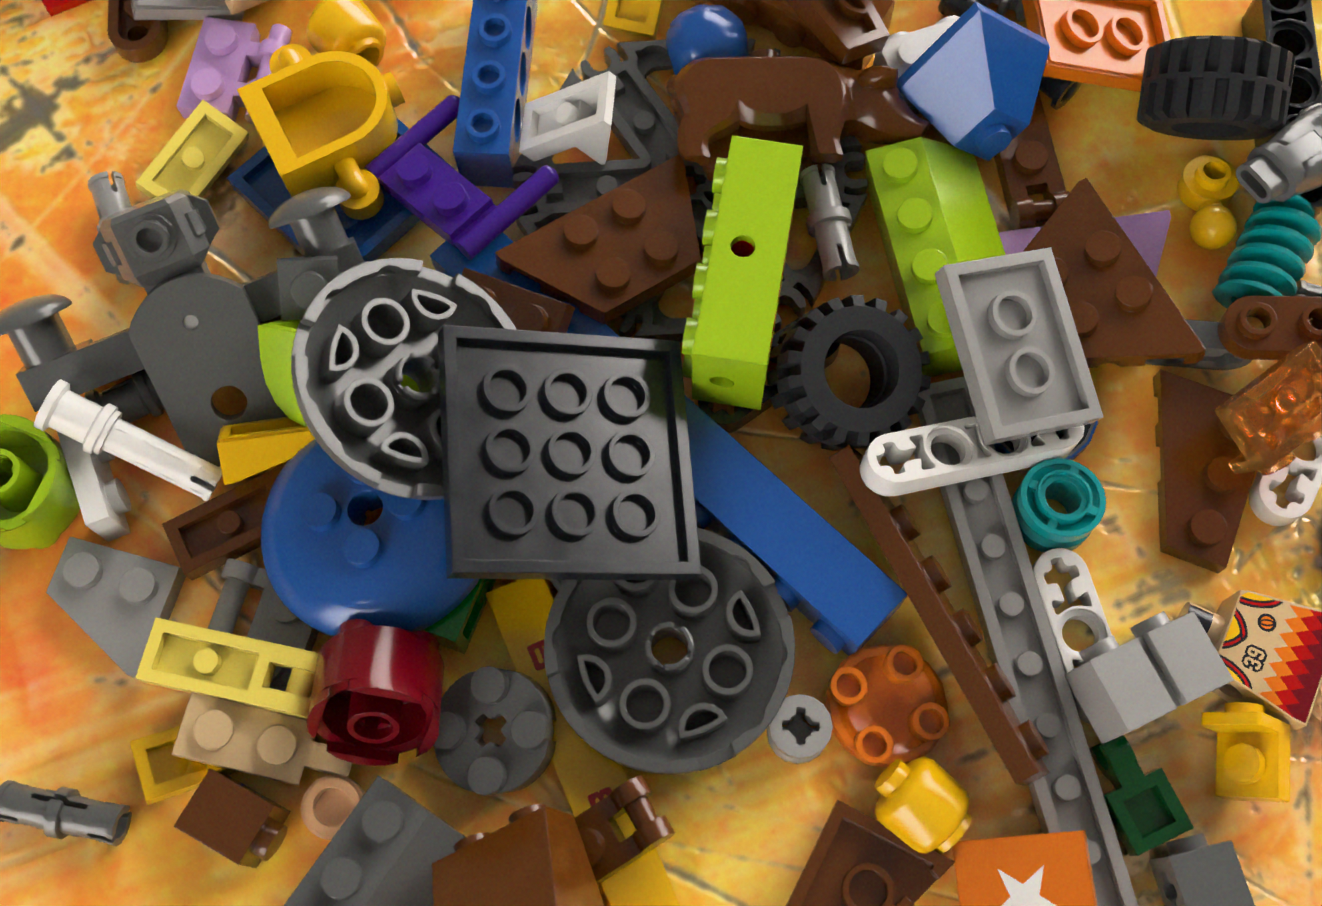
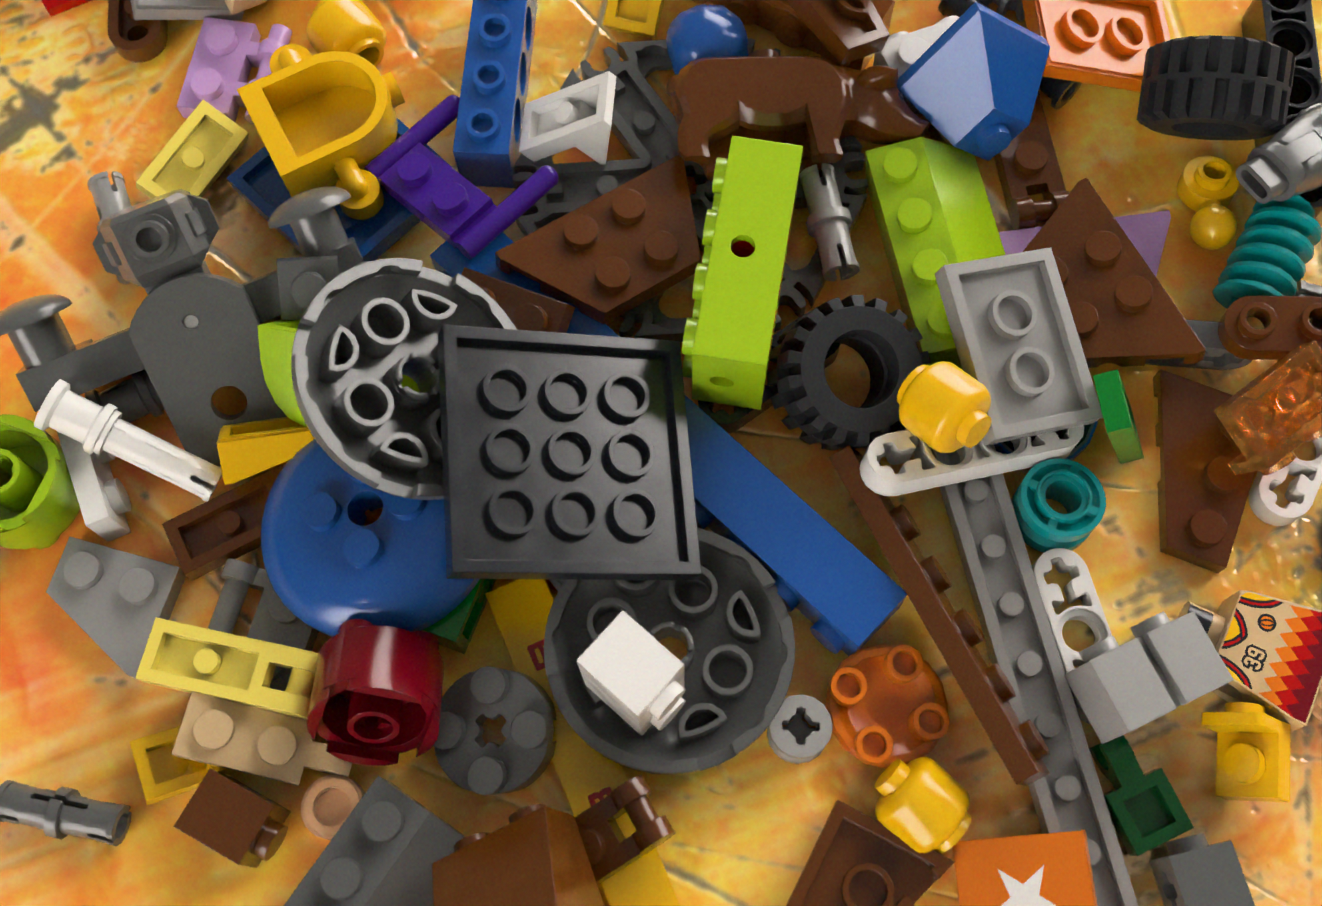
(634, 674): none -> white piece
(944, 407): none -> yellow head
(1118, 416): none -> green tile

